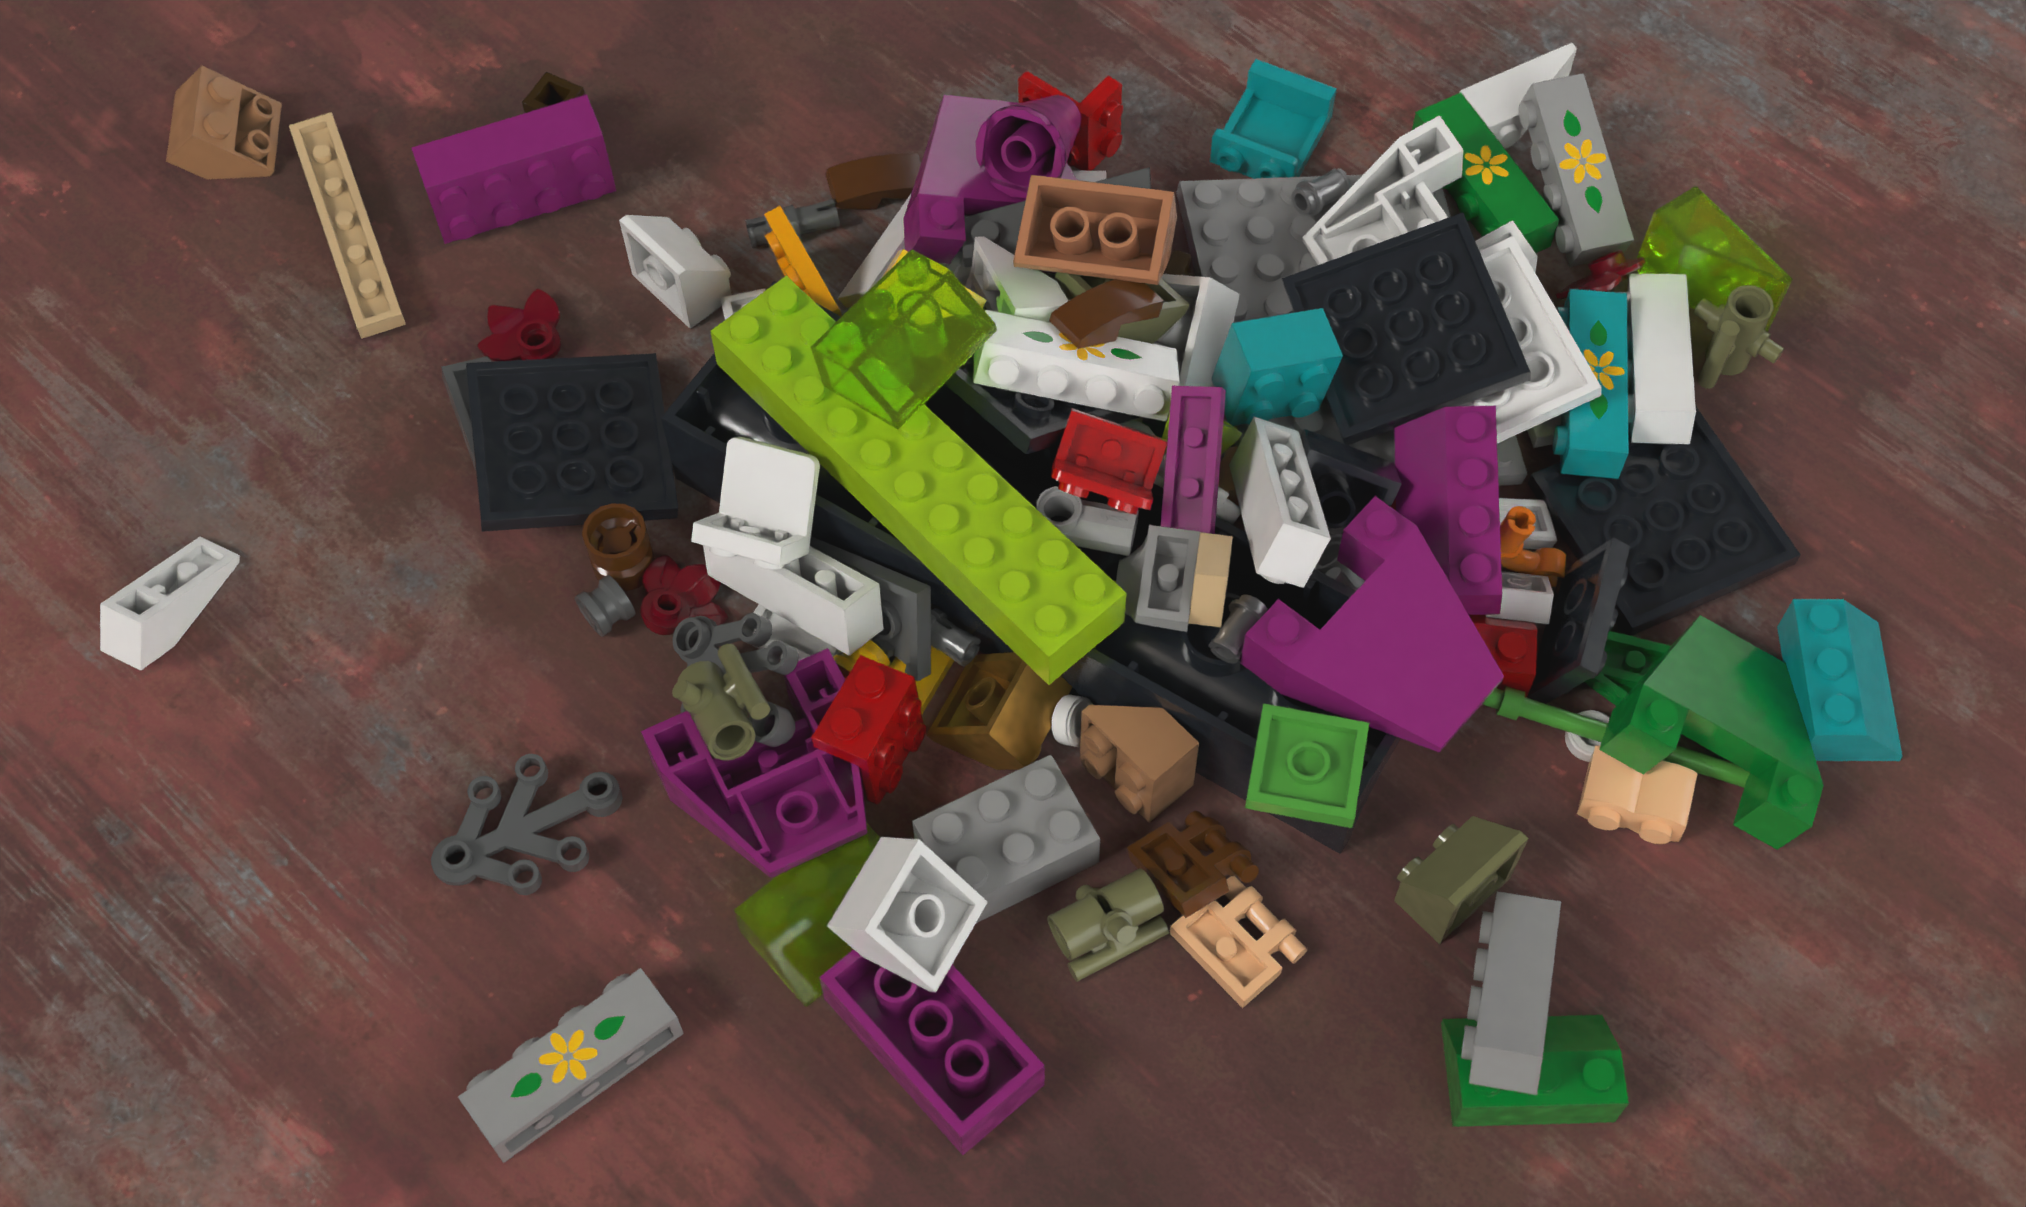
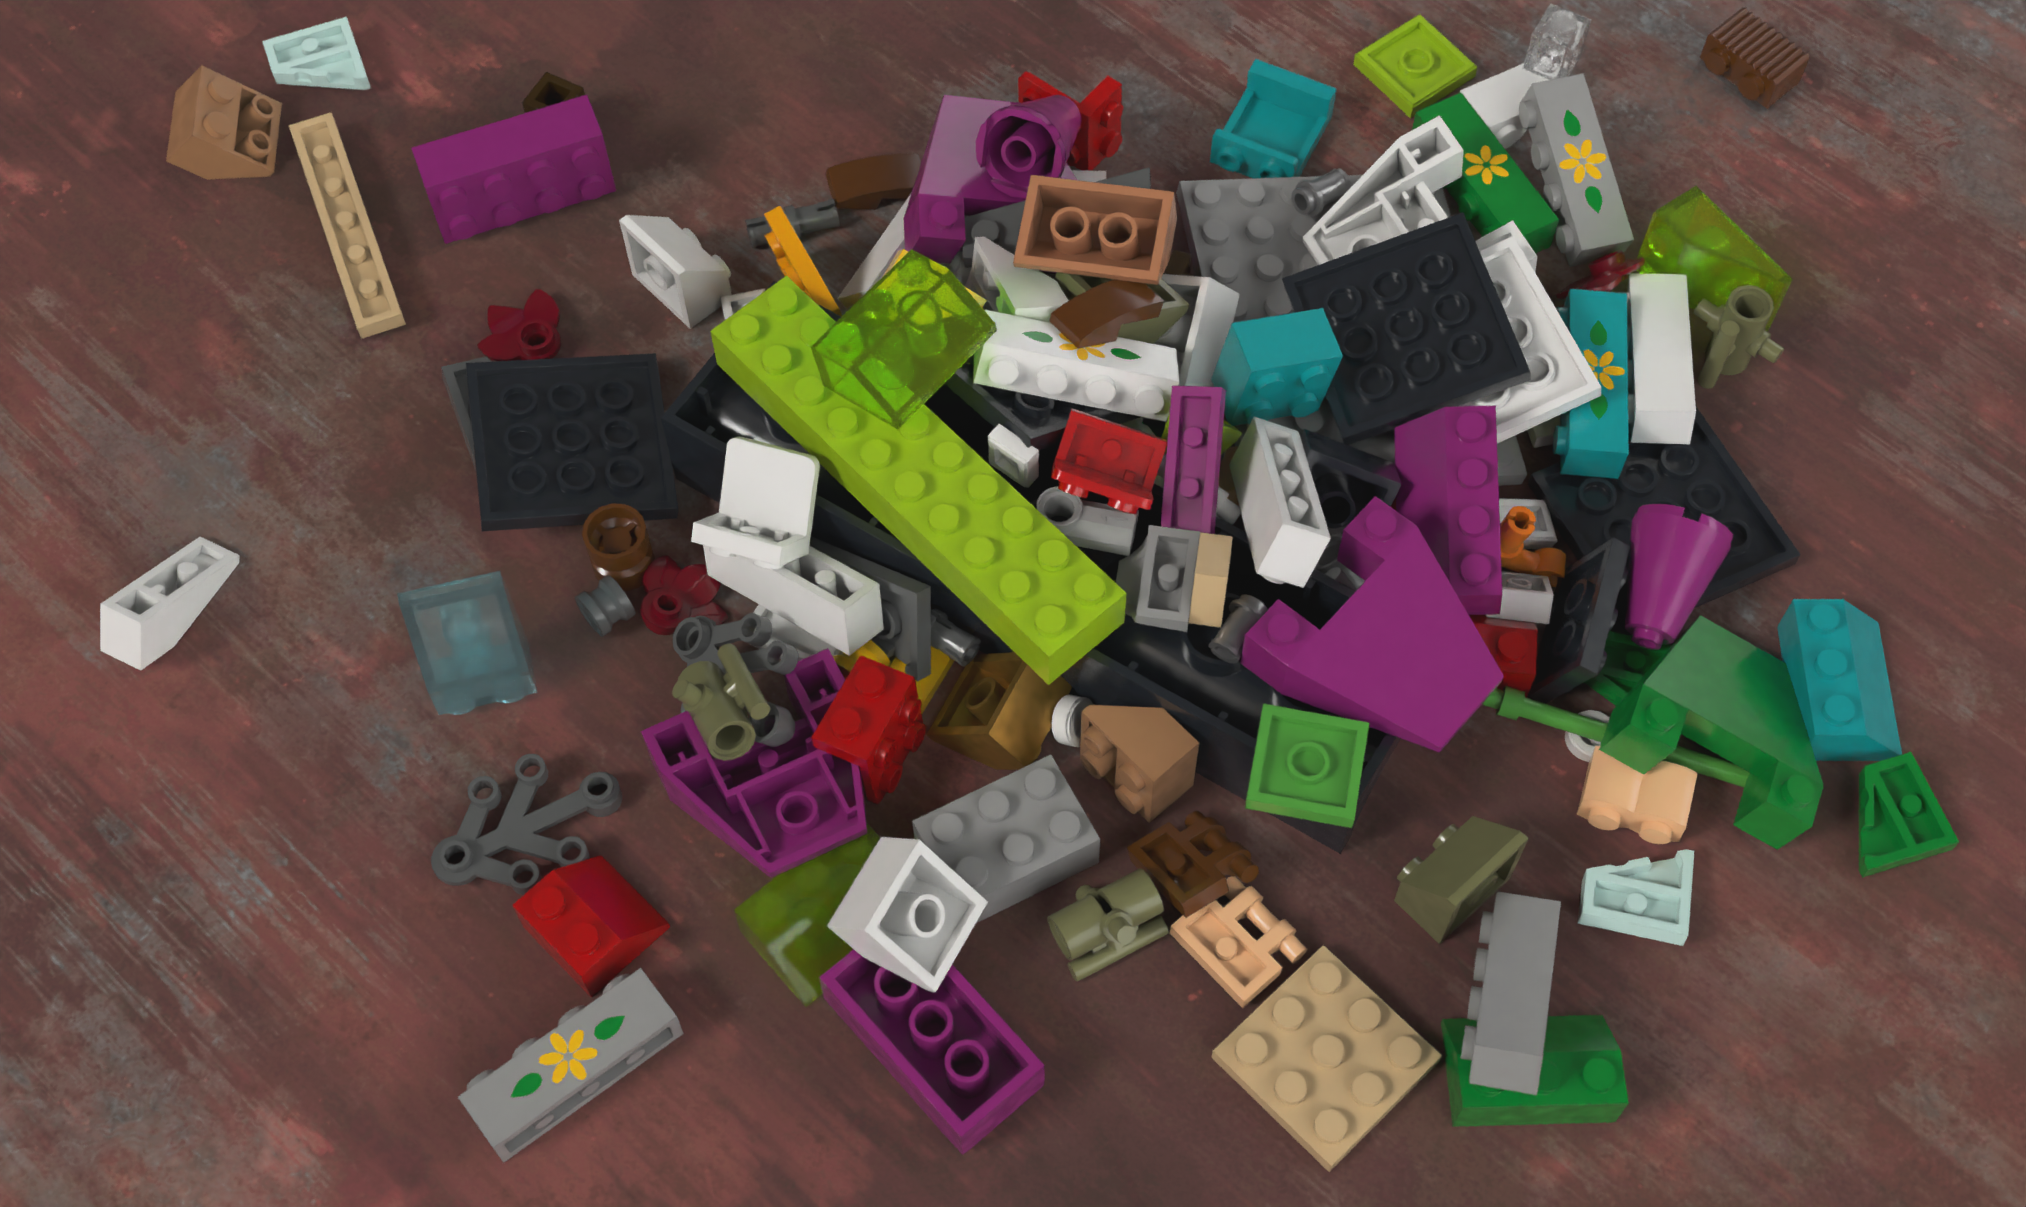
(318, 57): none -> light aqua wing
(468, 643): none -> clear light blue slope
(589, 921): none -> red slope
(1012, 456): none -> white tile
(1326, 1057): none -> tan plate
(1415, 65): none -> lime tile
(1556, 43): none -> clear brick
(1640, 898): none -> light aqua wing
(1669, 570): none -> magenta cone
(1754, 58): none -> reddish brown brick
(1899, 816): none -> green wing

